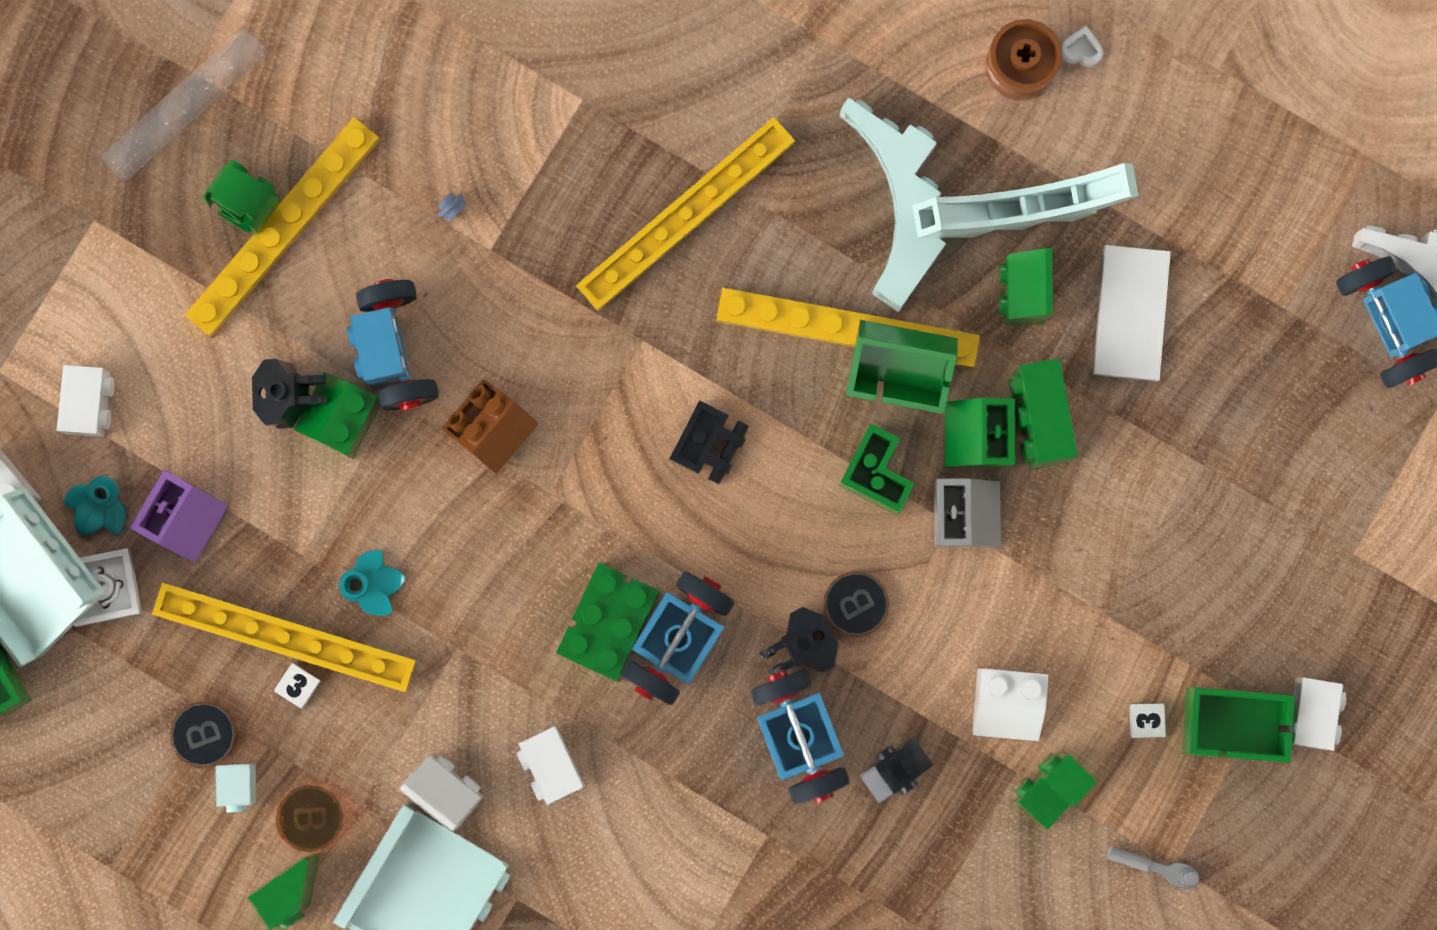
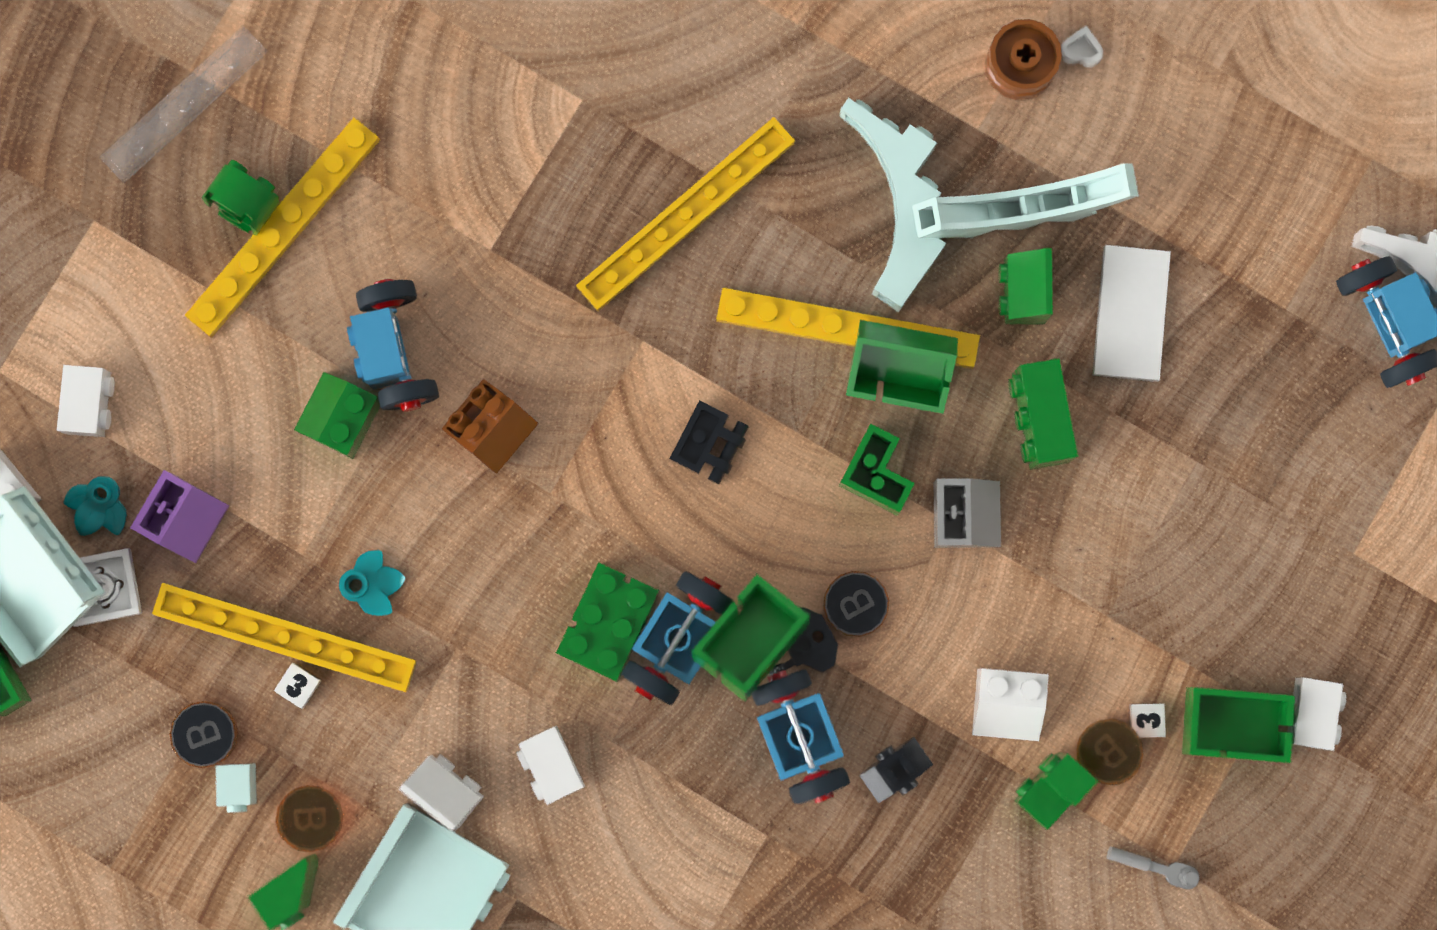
(285, 393): black hinge -> none
(451, 206): sand blue plate -> none
(751, 642): none -> green piece
(980, 433): green slope -> none
(1110, 751): none -> clear orange tile

